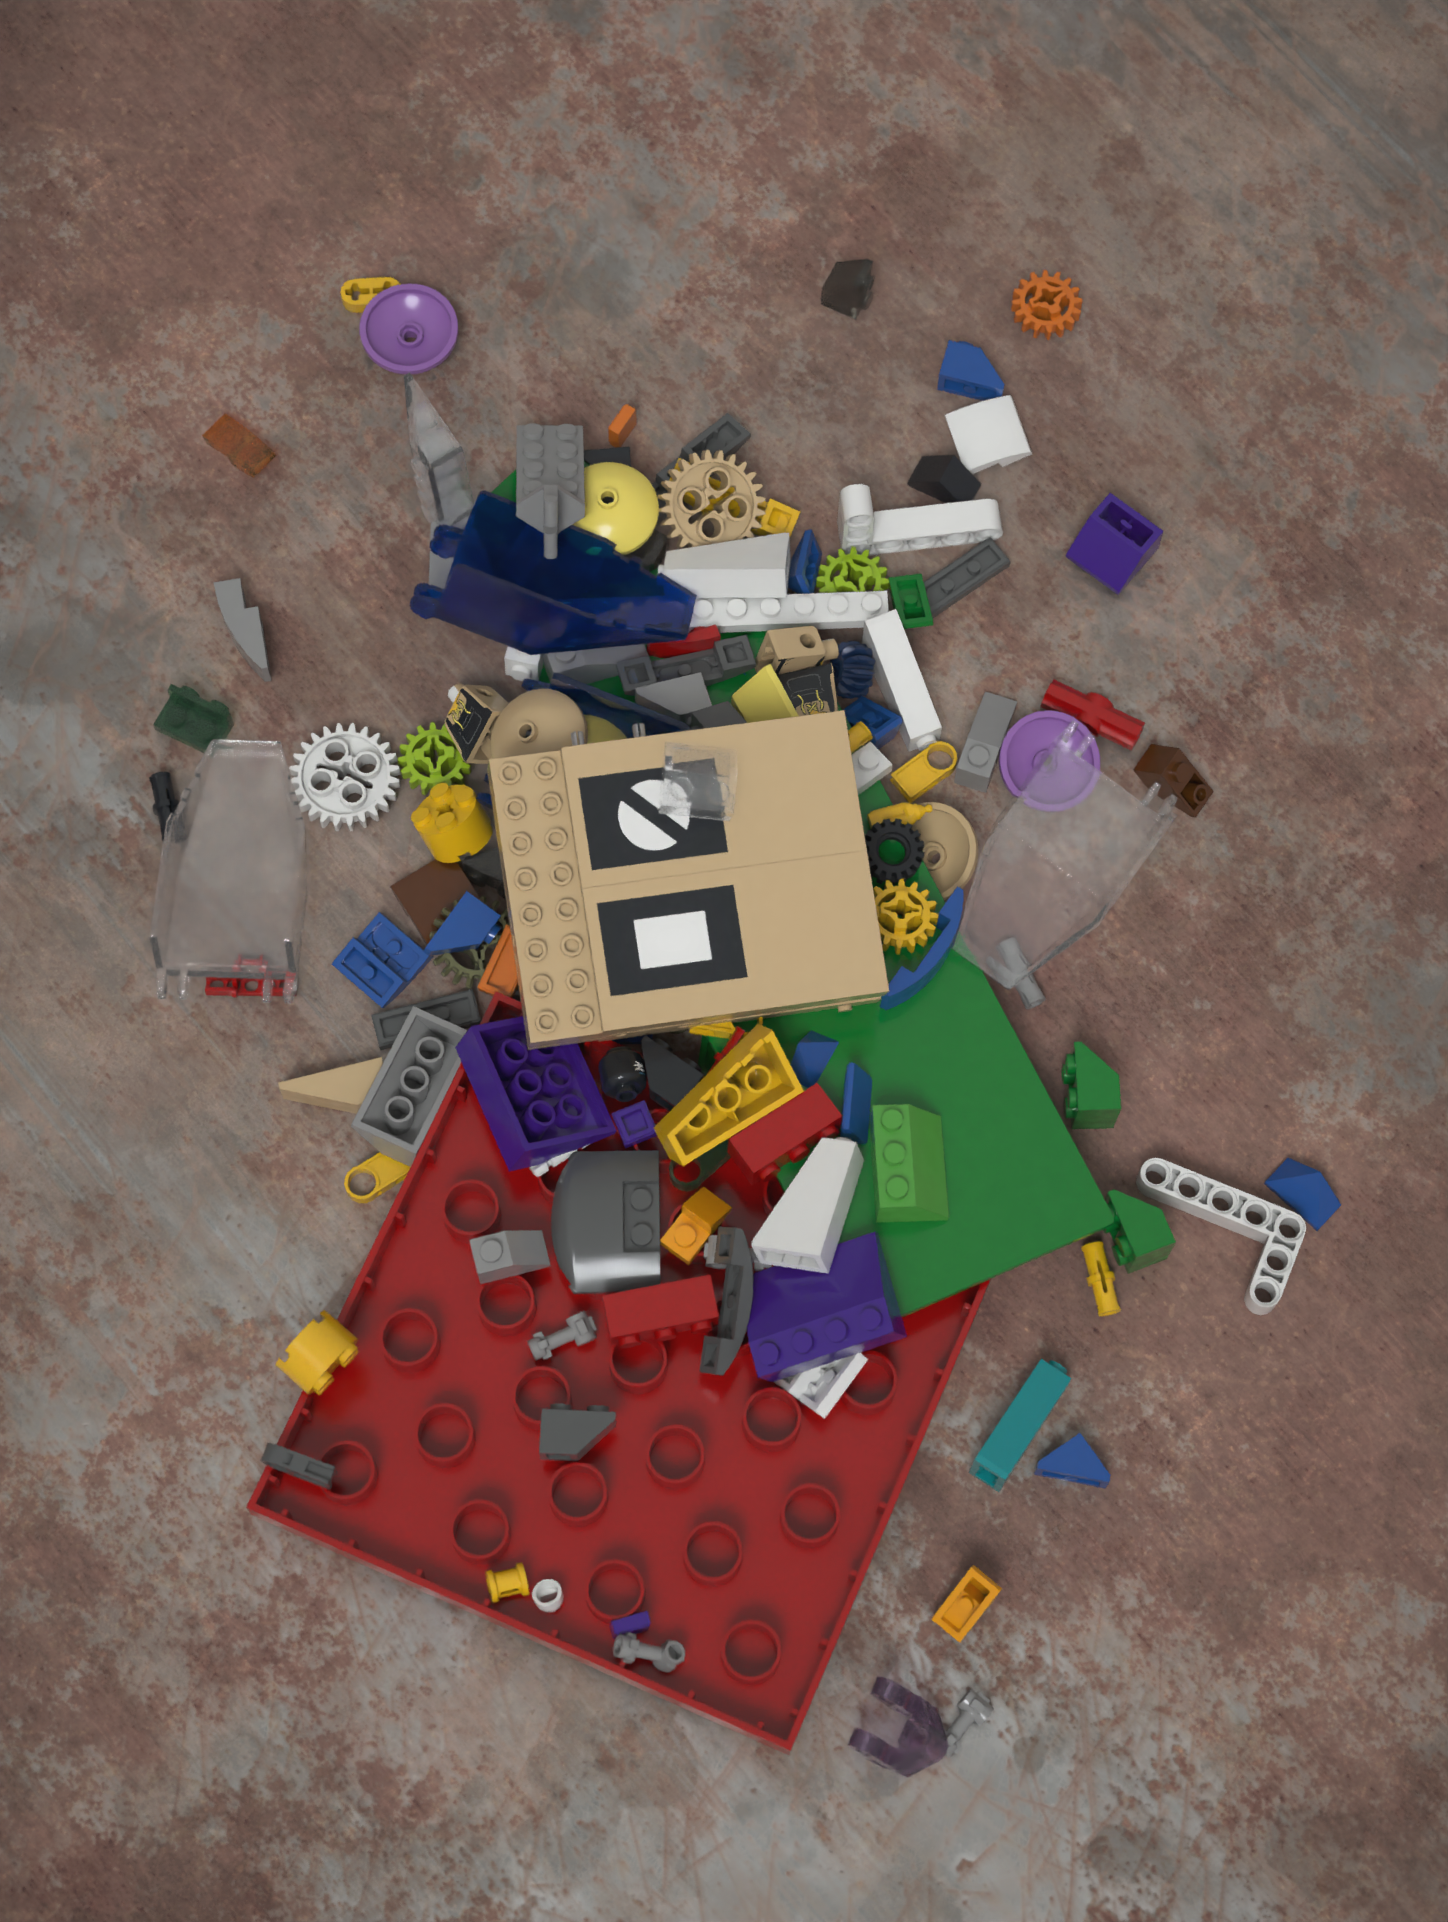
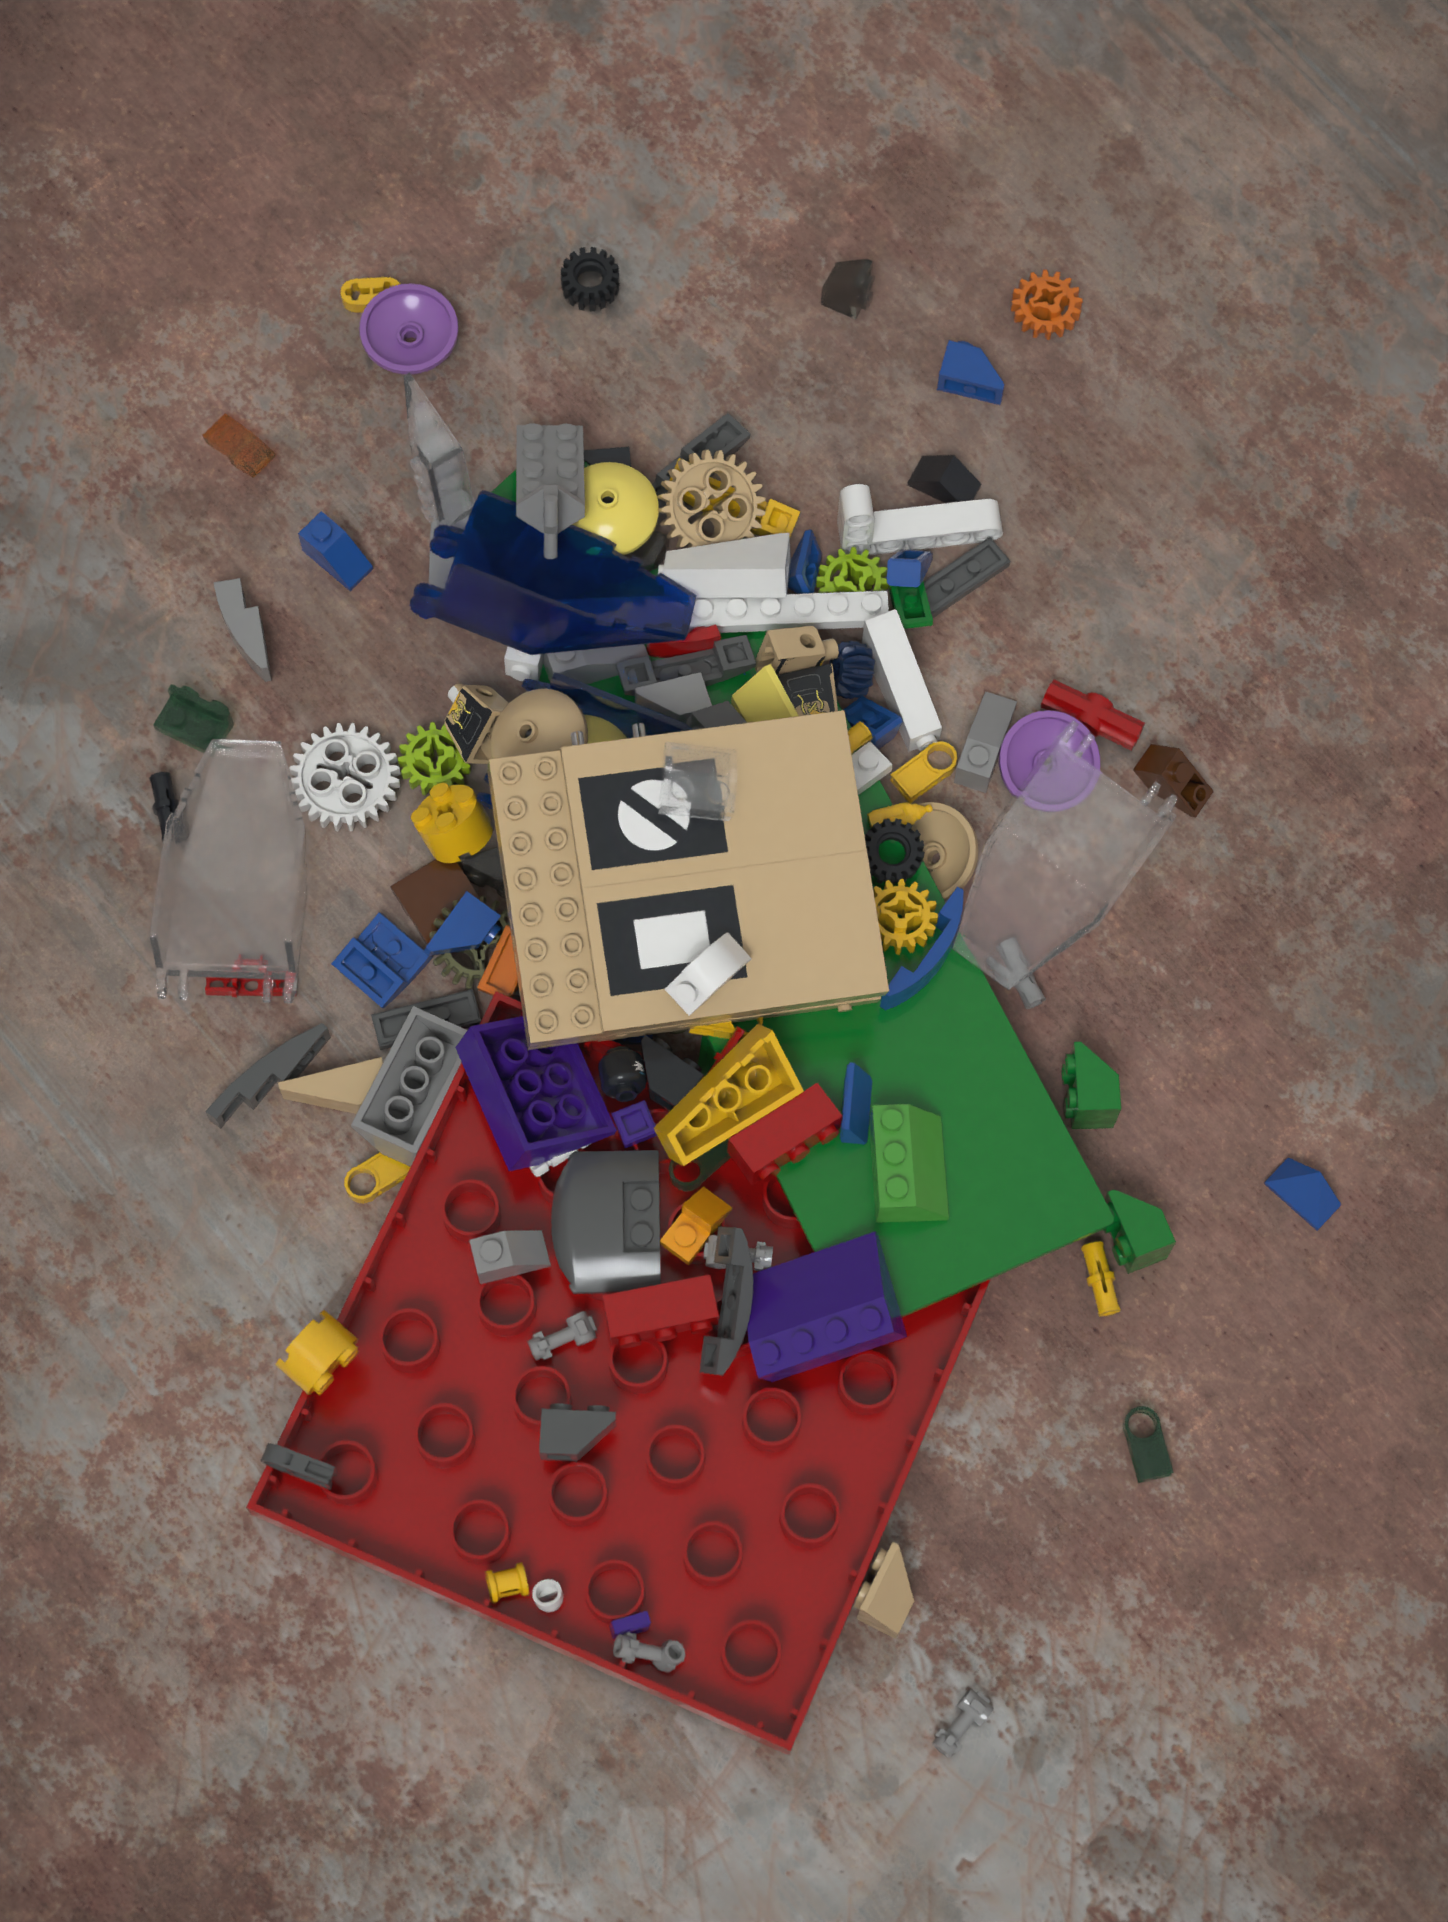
(277, 1066): none -> dark grey slope
(334, 551): none -> blue slope
(590, 262): none -> black tyre
(622, 426): orange tile -> none
(708, 973): none -> white brick
(812, 1057): blue slope -> none
(813, 1209): white slope -> none
(823, 1385): white slope -> none
(889, 1597): none -> tan slope
(908, 567): none -> blue slope
(922, 1723): clear purple piece -> none
(966, 1603): light orange slope -> none
(988, 434): white slope -> none
(1020, 1424): teal slope -> none
(1074, 1463): blue slope -> none
(1114, 543): dark purple slope -> none
(1148, 1454): none -> clear green piece
(1233, 1219): white beam -> none

